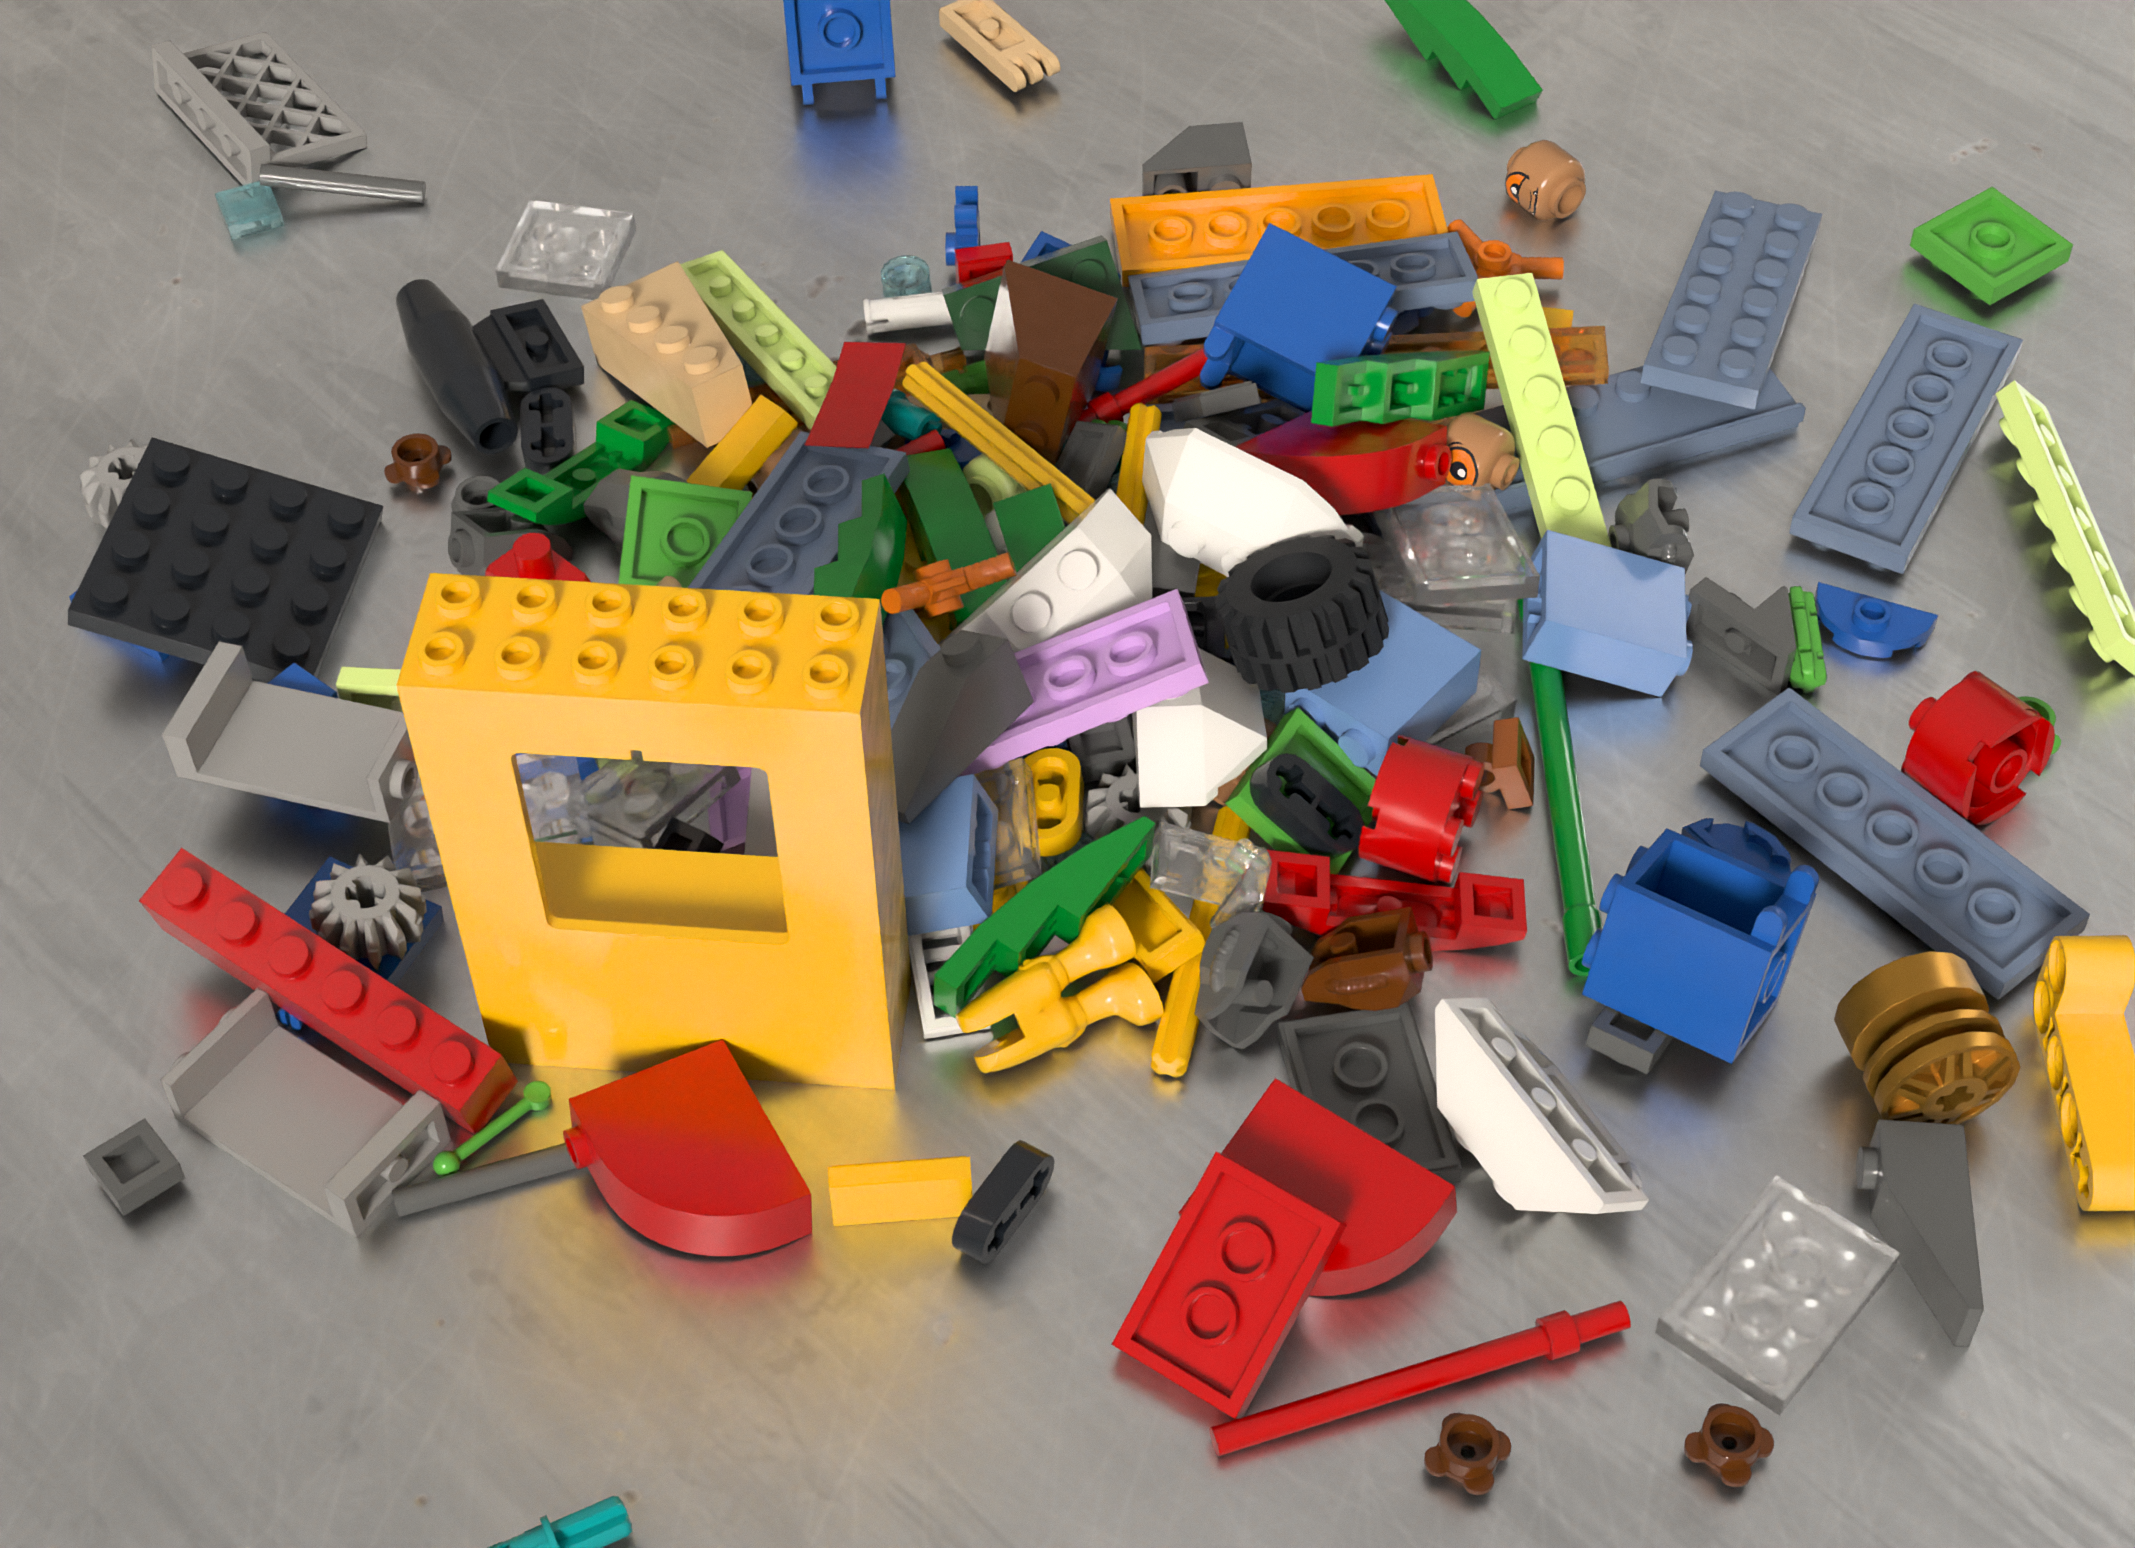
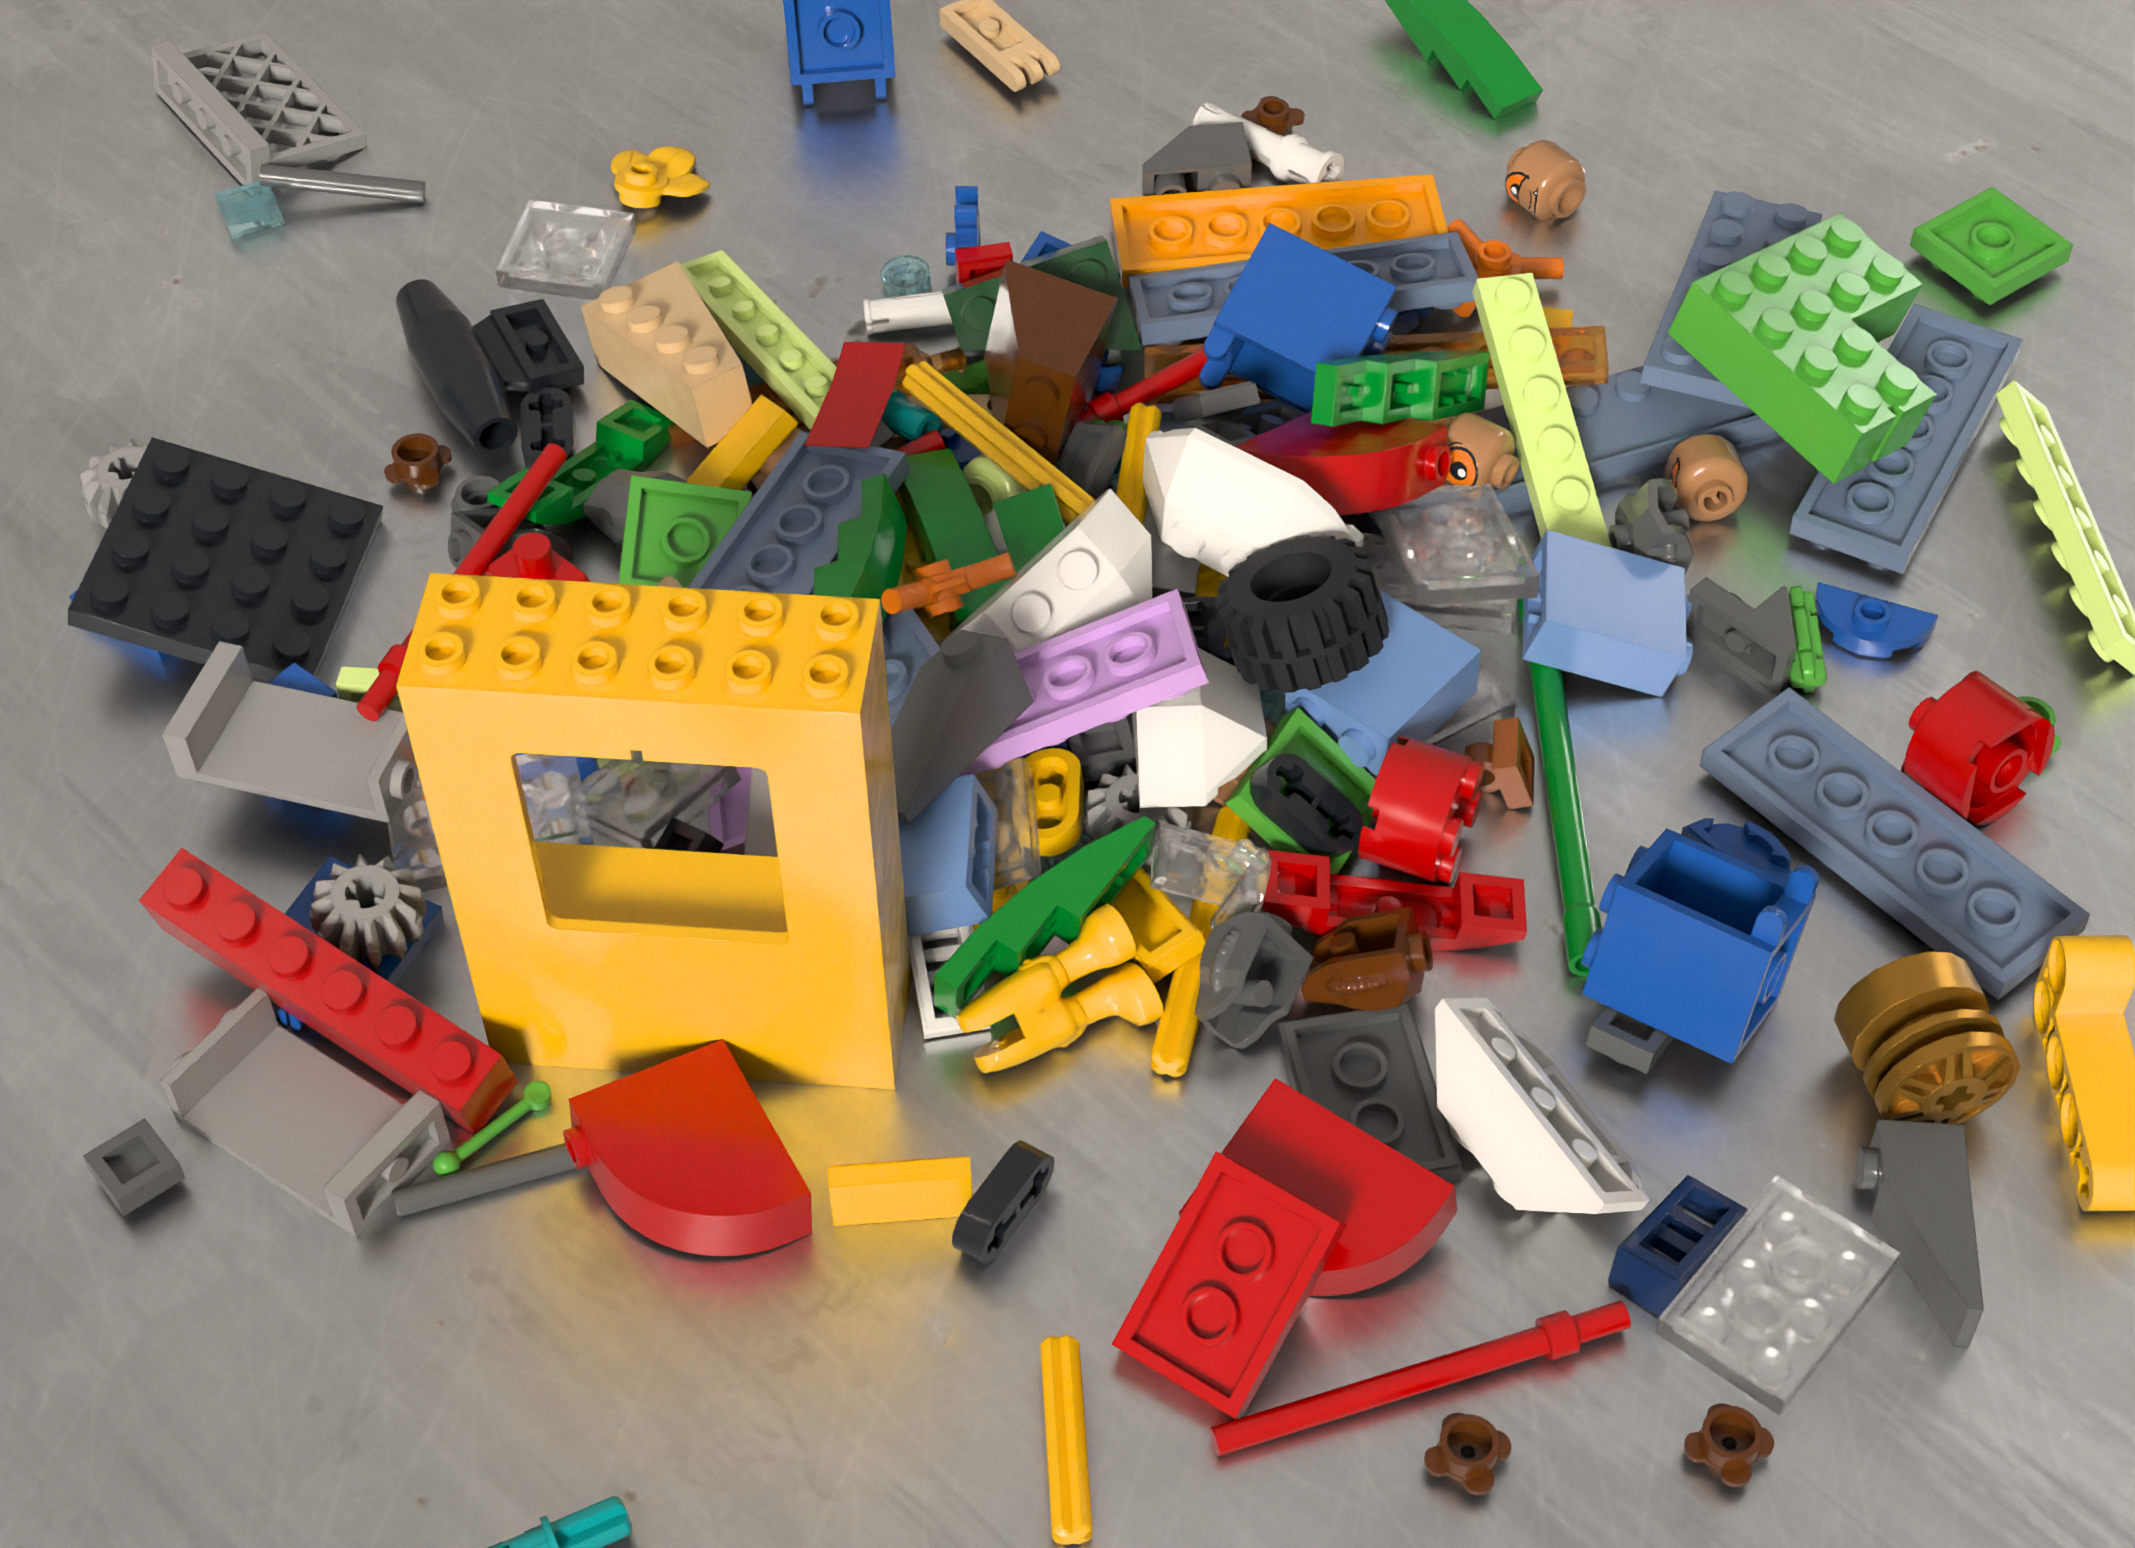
(475, 563): none -> red bar
(645, 178): none -> yellow plate
(1066, 1440): none -> yellow axle
(1275, 115): none -> reddish brown plate
(1285, 155): none -> white pin
(1651, 1276): none -> dark blue slope
(1708, 472): none -> medium nougat head
(1801, 346): none -> bright green piece

